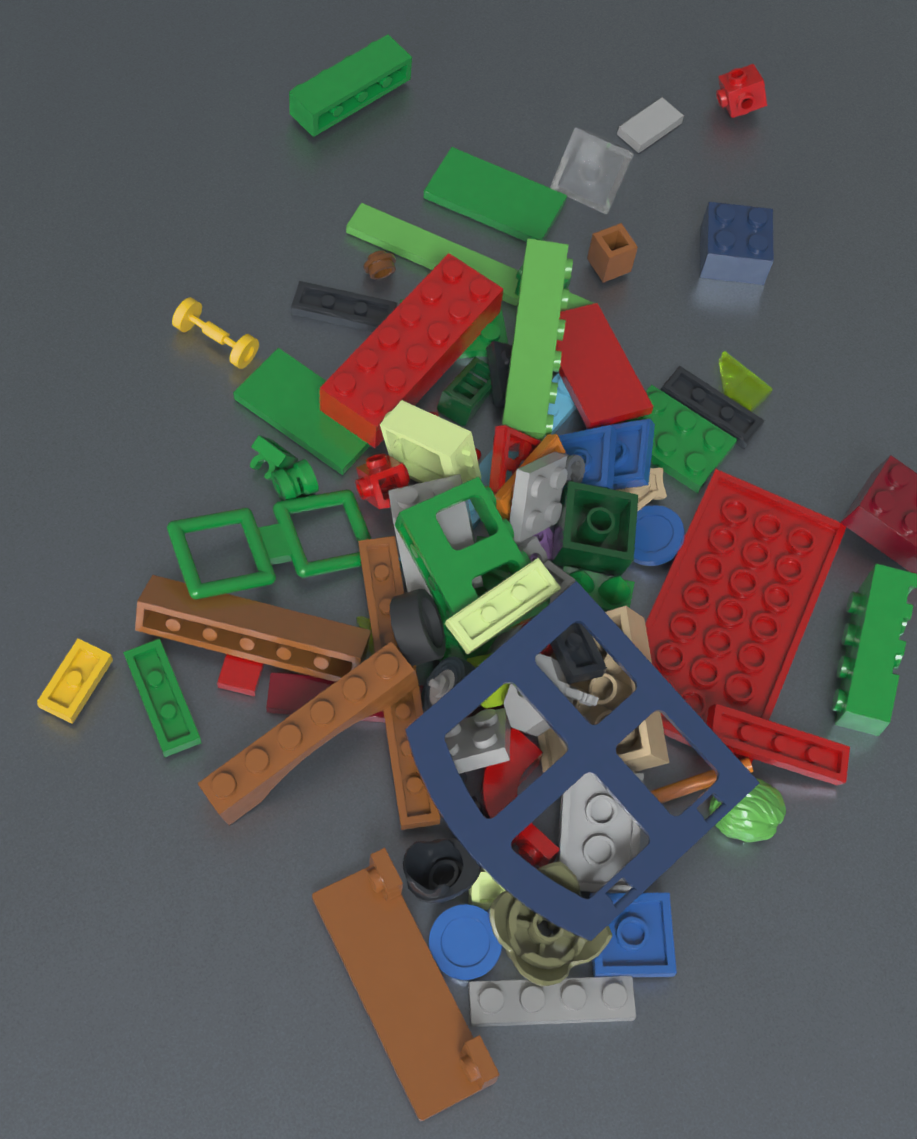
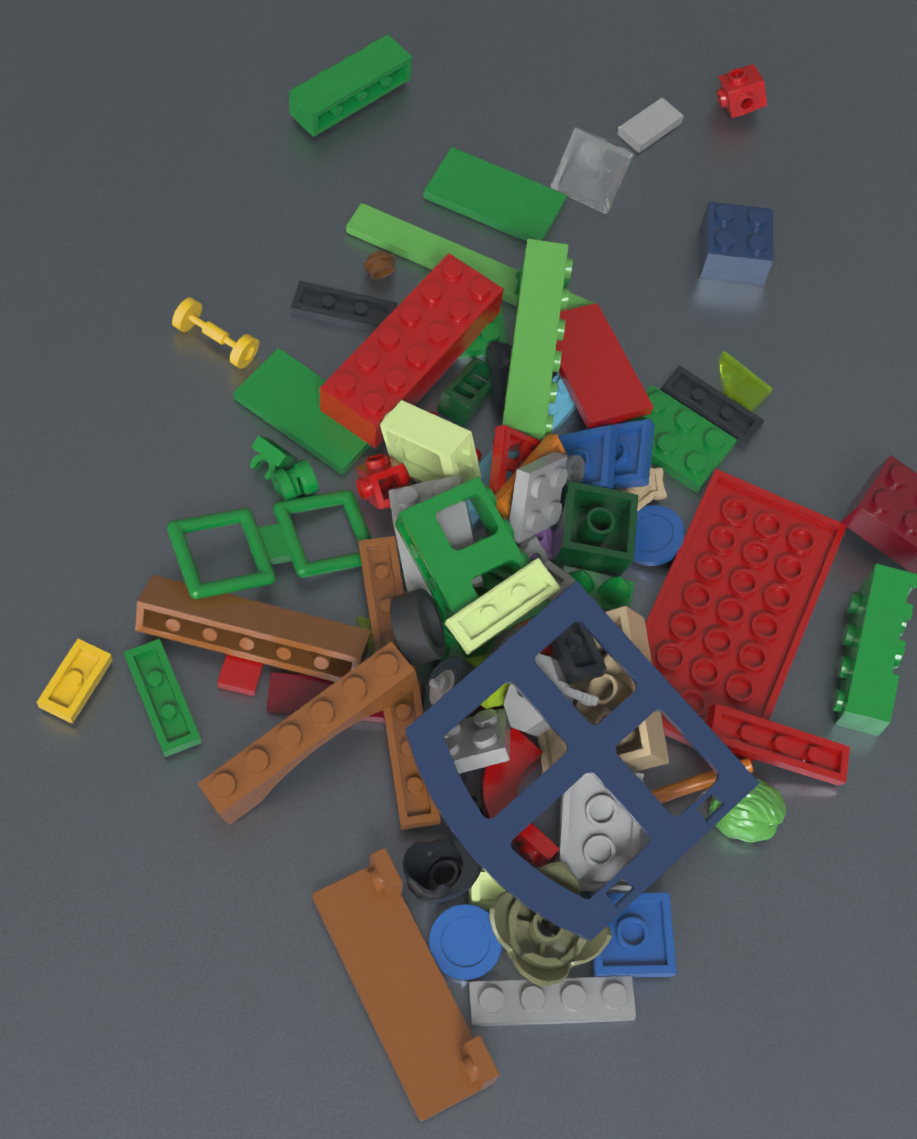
(612, 252): dark orange brick -> none

